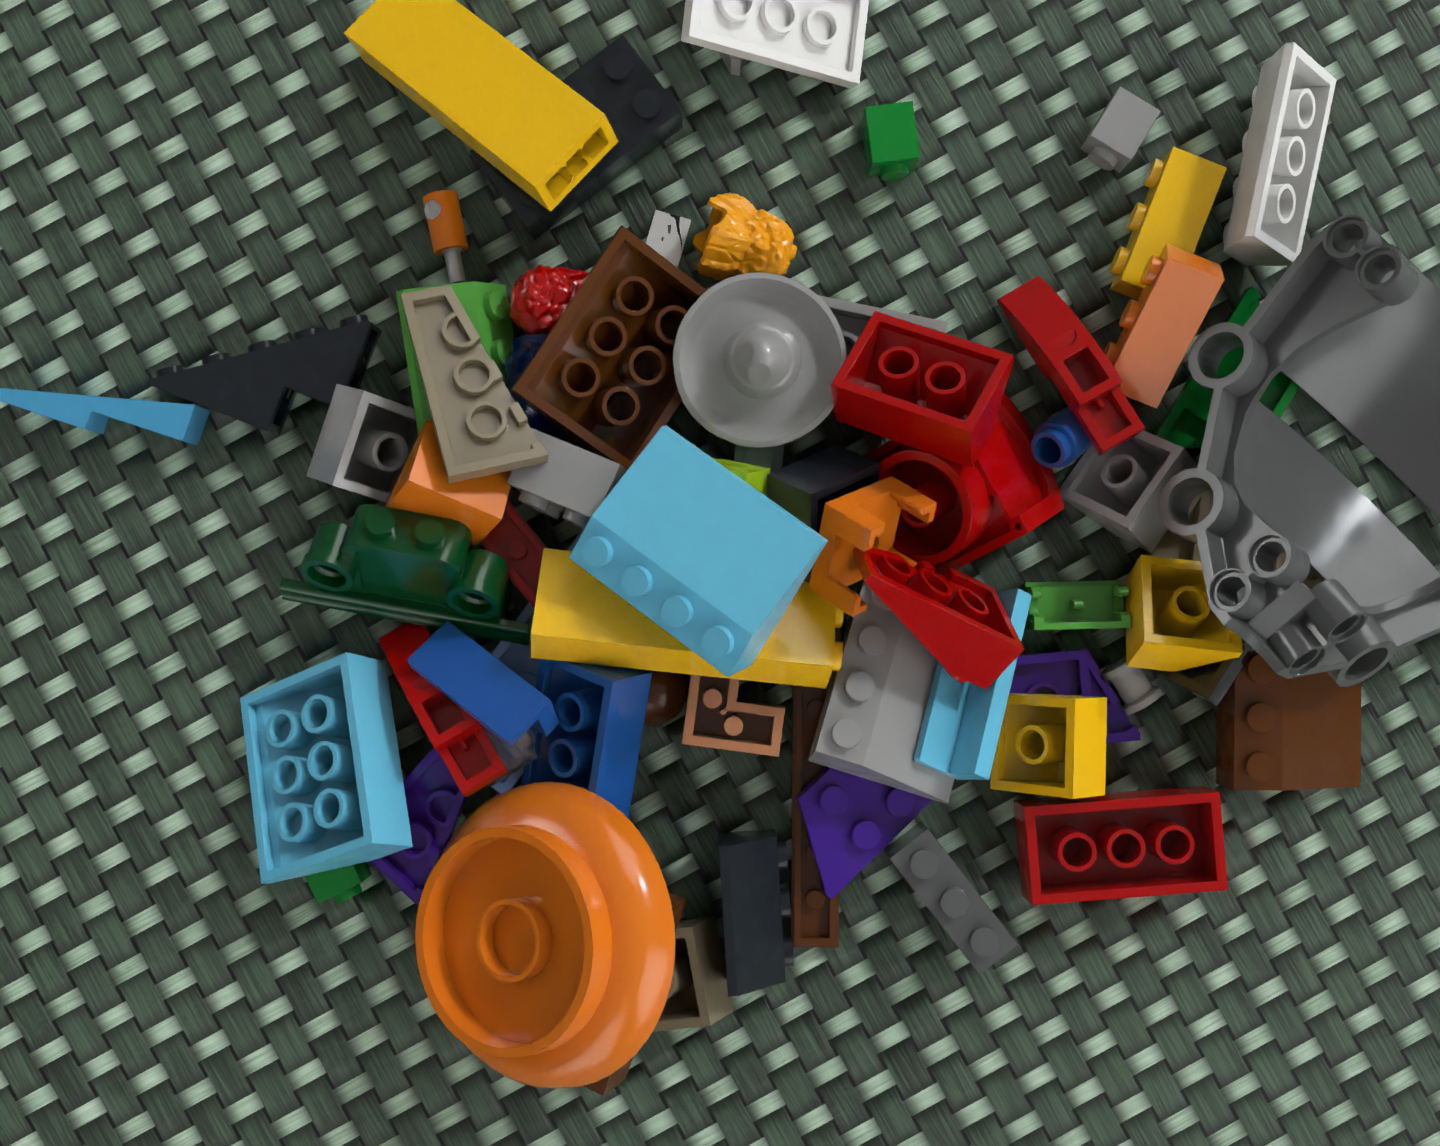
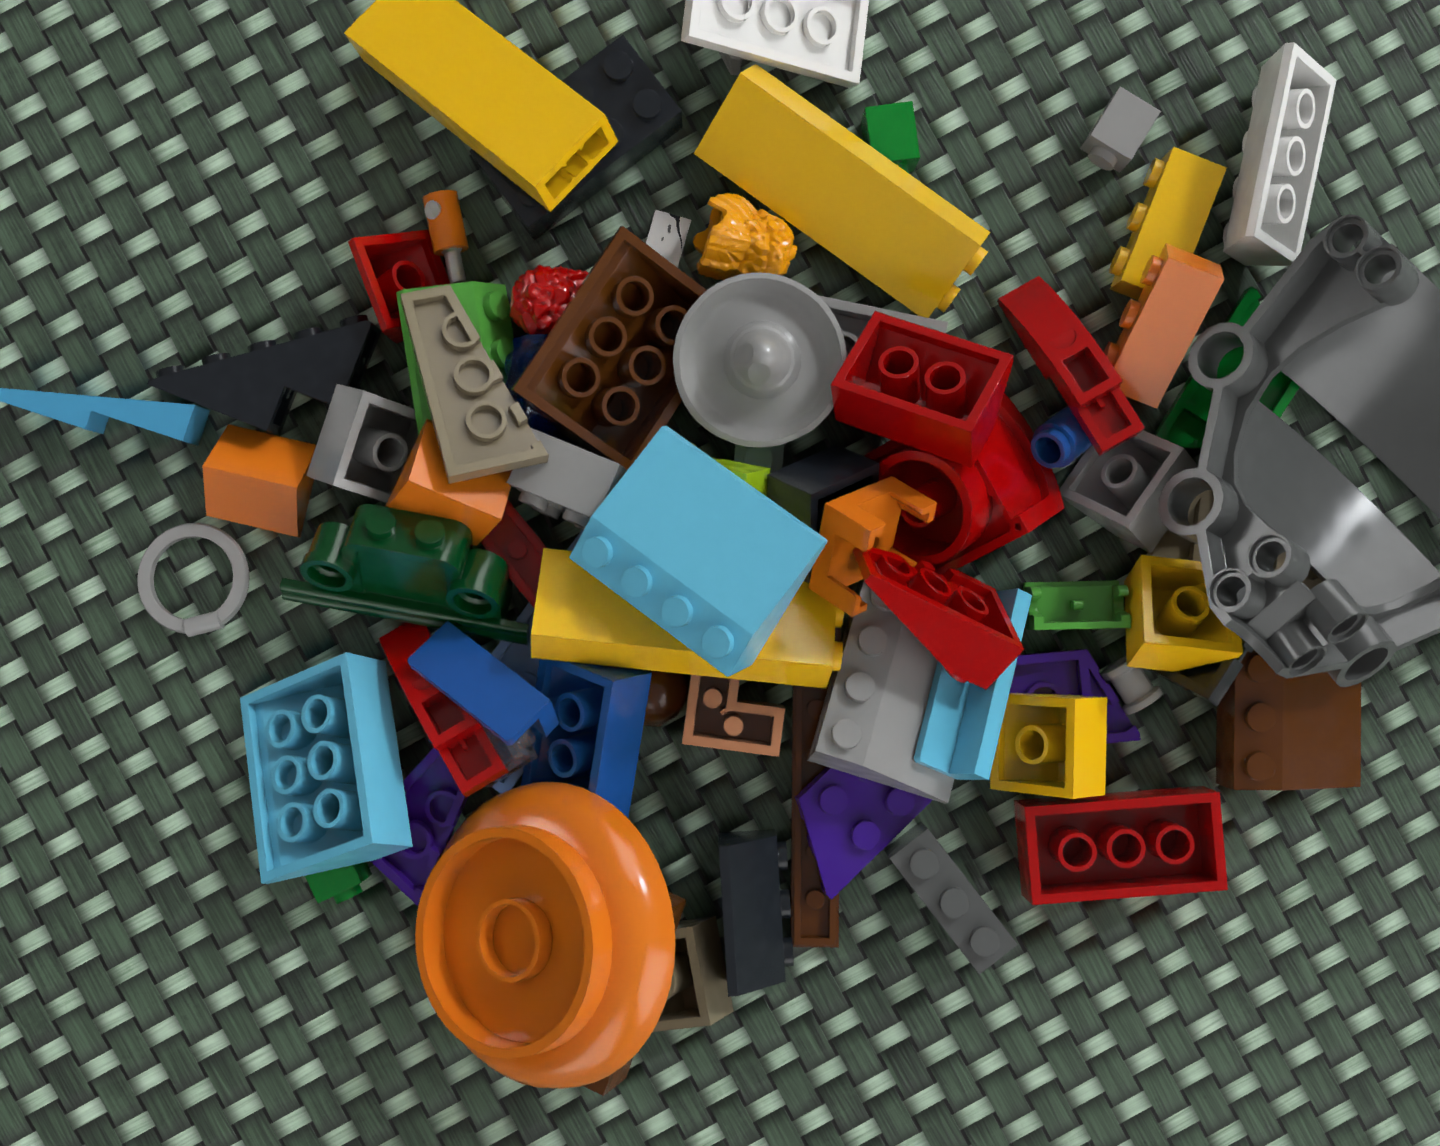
(205, 622): none -> light grey piece
(258, 480): none -> orange slope
(395, 264): none -> red slope
(842, 192): none -> yellow brick

